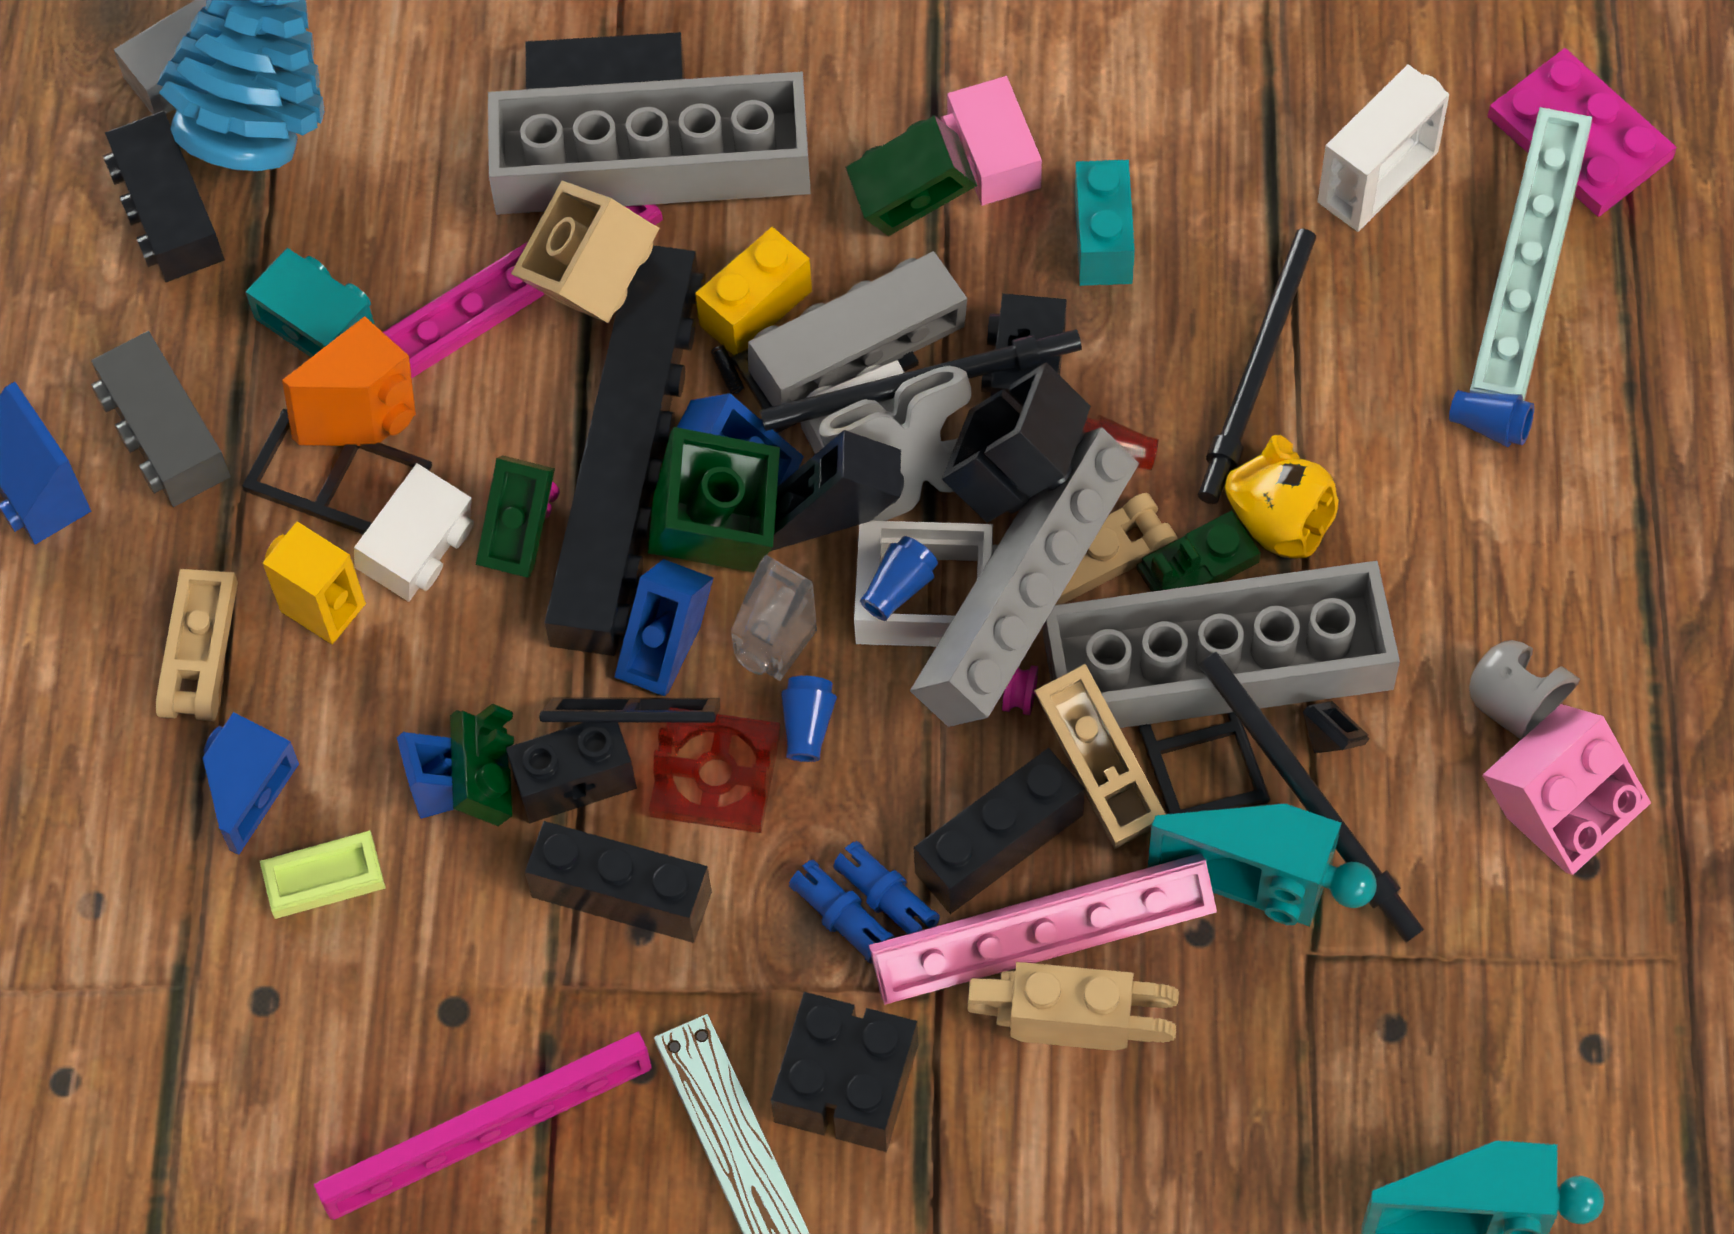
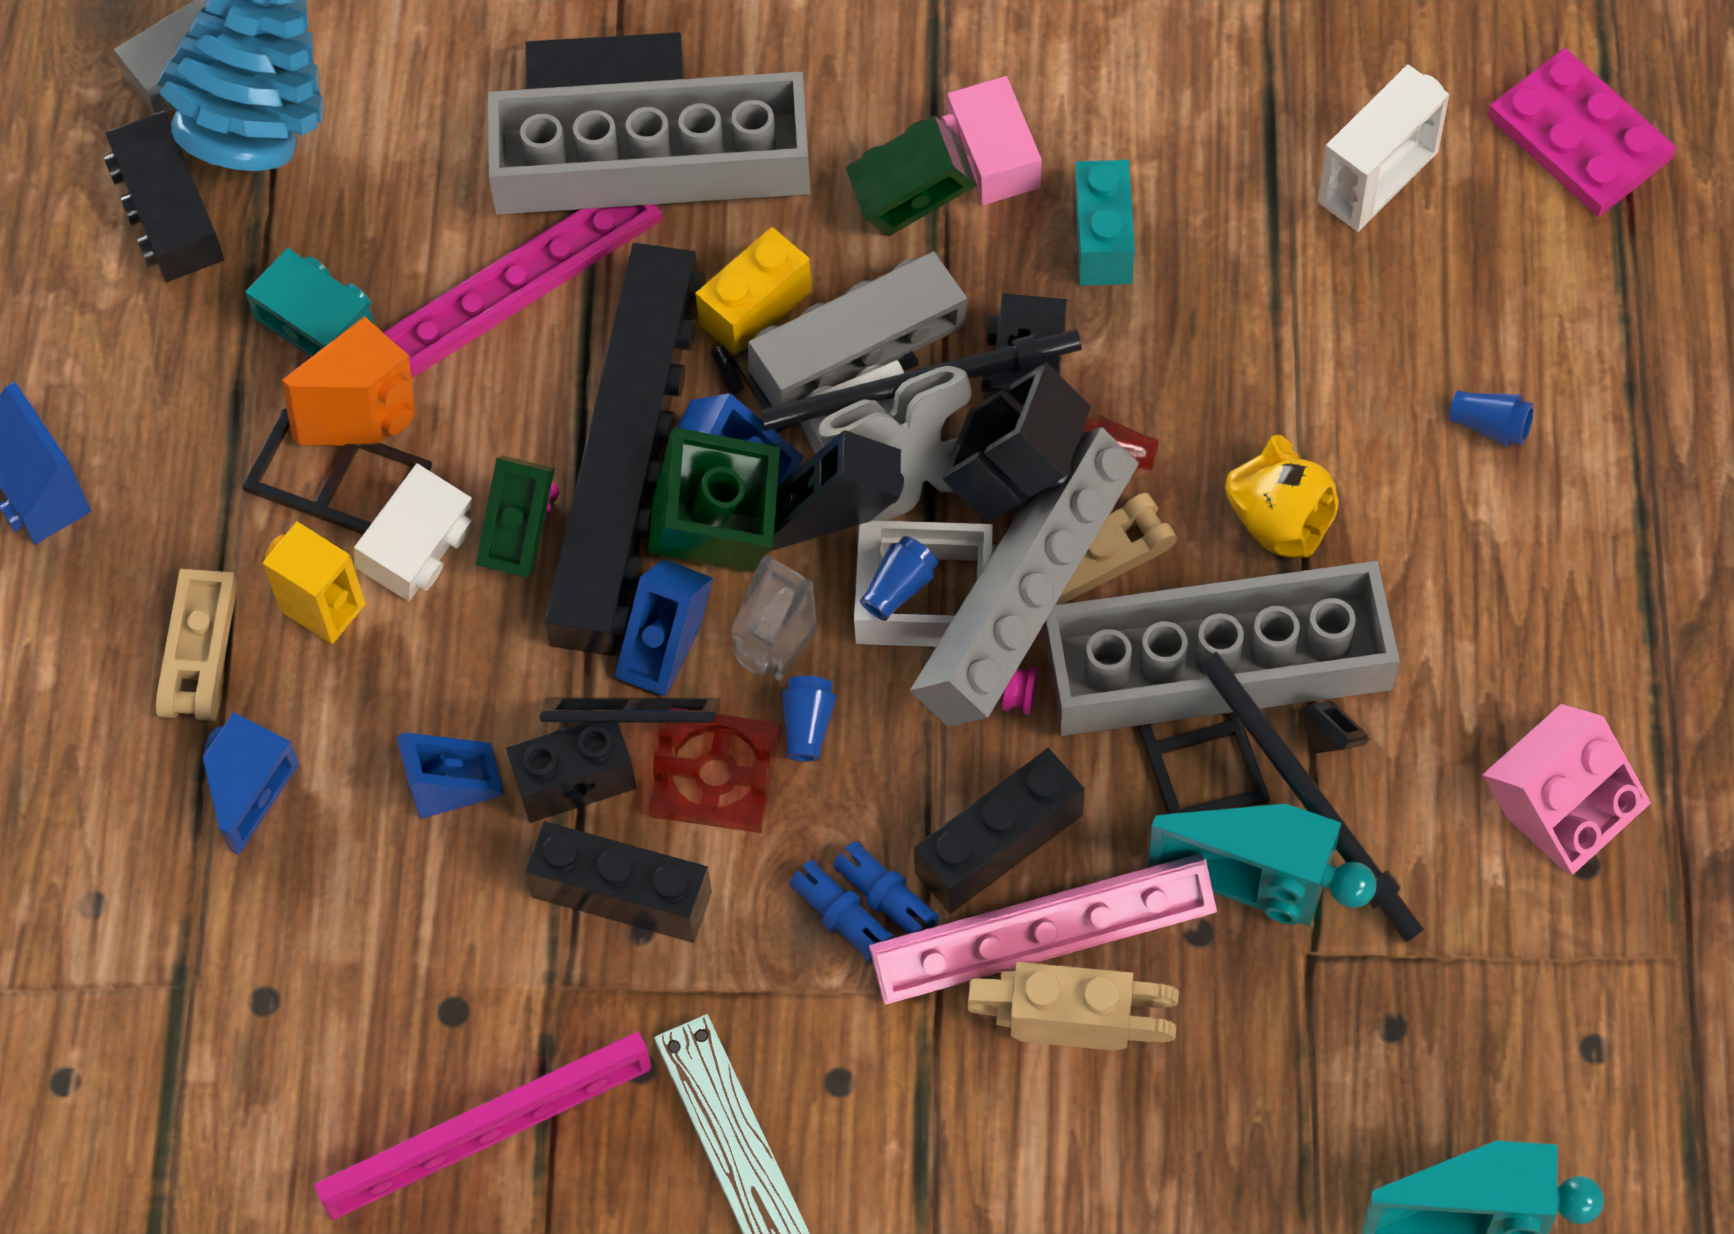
(158, 420): dark grey brick -> none
(322, 874): yellowish green tile -> none
(481, 764): dark green plate -> none
(586, 251): tan brick -> none
(847, 1066): black piece -> none
(1100, 756): tan slope -> none
(1201, 556): dark green plate -> none
(1227, 447): black bar -> none
(1513, 694): light grey helmet -> none
(1531, 253): light aqua tile -> none

